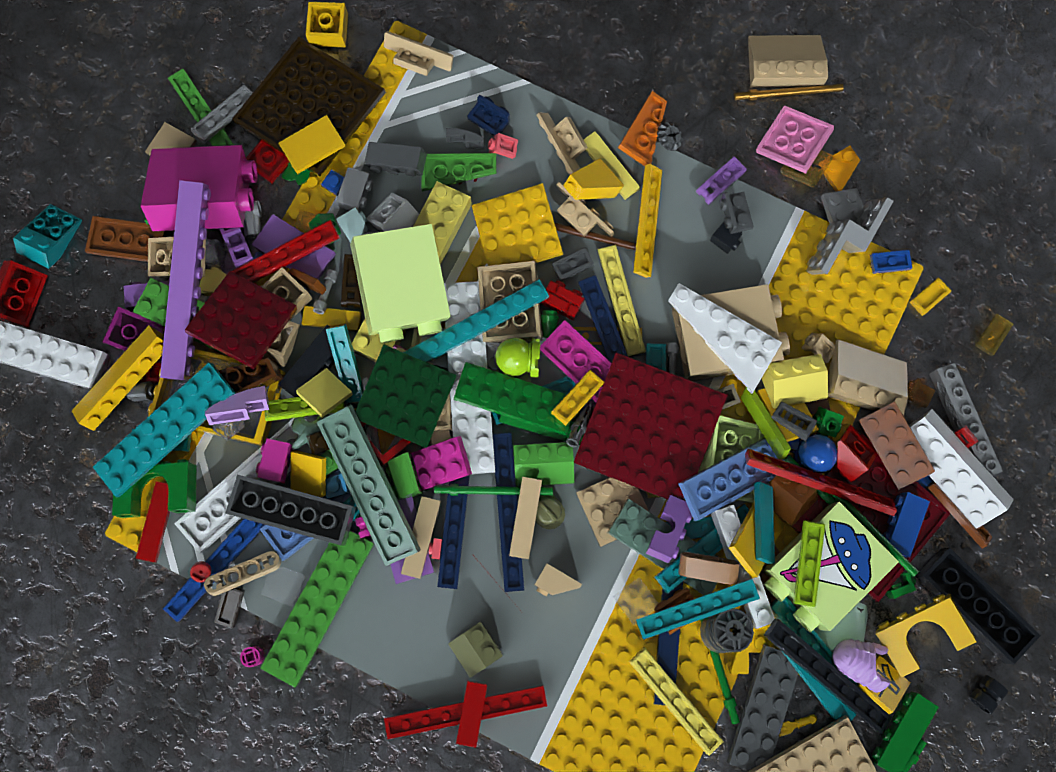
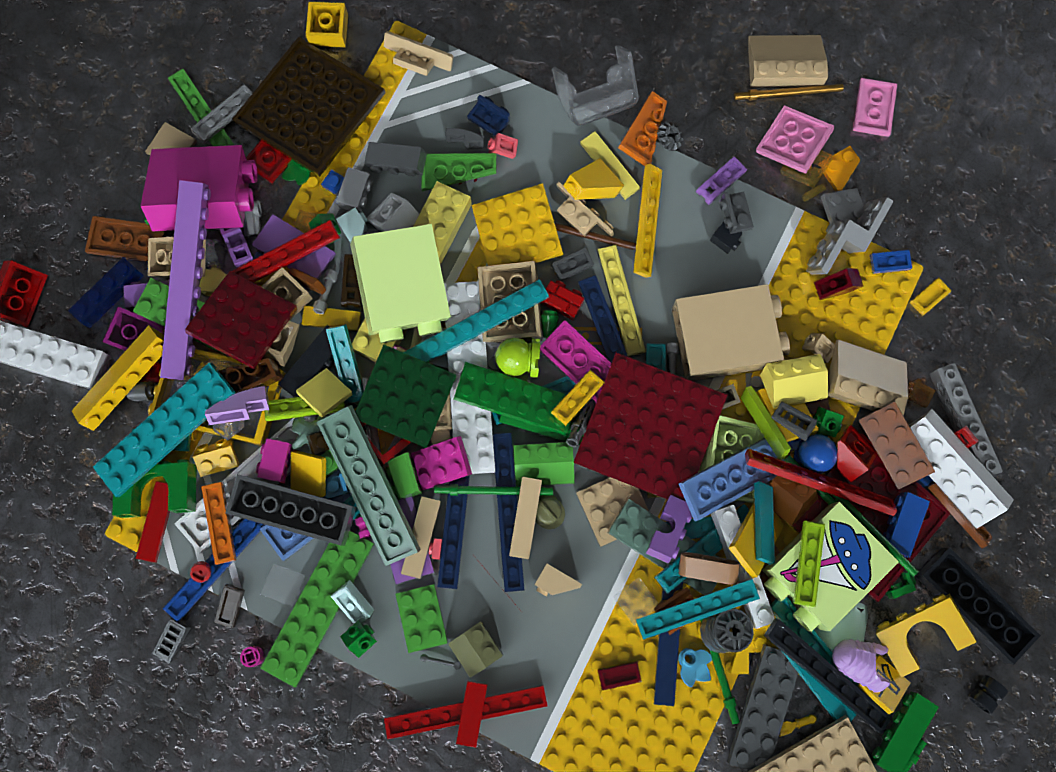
(47, 236): teal slope -> none
(105, 293): none -> clear blue brick
(183, 628): none -> dark grey slope
(215, 457): none -> yellow bracket
(218, 523): none -> orange plate
(243, 577): tan beam -> none
(312, 144): yellow tile -> none
(352, 603): none -> light aqua slope
(359, 638): none -> green brick
(421, 618): none -> bright green plate
(457, 665): none -> dark grey hinge
(565, 140): tan bracket -> none
(603, 100): none -> clear windscreen
(619, 675): none -> dark red tile
(676, 701): light yellow tile -> none
(696, 668): none -> medium azure plate
(733, 340): white wing -> none
(813, 192): none -> clear yellow tile
(839, 283): none -> dark red slope
(874, 107): none -> bright pink tile
(994, 335): clear yellow plate -> none

